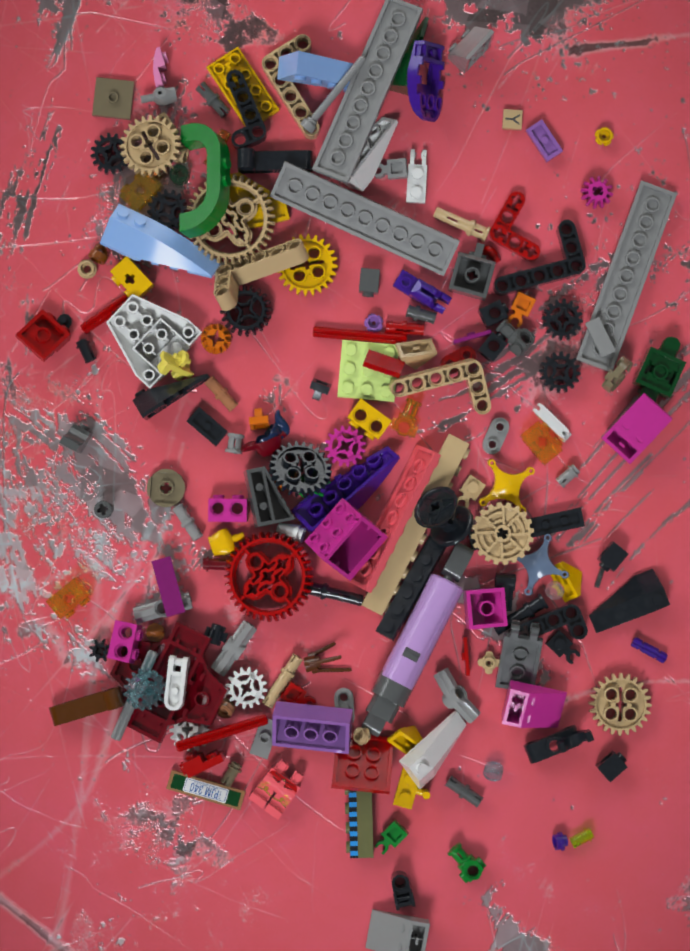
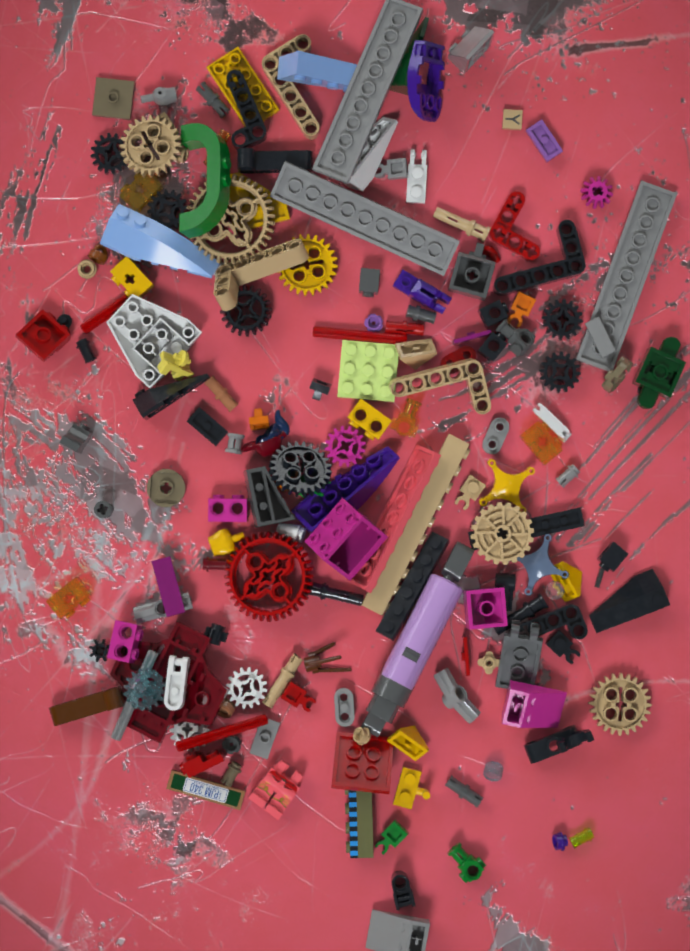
(155, 632): dark orange tile -> none
(159, 62): bright pink slope -> none
(179, 178): clear green wheel -> none
(187, 522): light grey pin -> none
(220, 346): orange gear -> none
(231, 749): none -> dark grey plate
(233, 648): light grey piece -> none
(310, 123): light grey piece -> none
(312, 727): medium lavender slope -> none
(383, 364): red tile -> none
(429, 754): white wedge -> none
(441, 513): black piece -> none
(604, 131): yellow plate -> none
(612, 765): black brick -> none
(637, 428): dark pink slope -> none
(649, 650): dark purple axle -> none

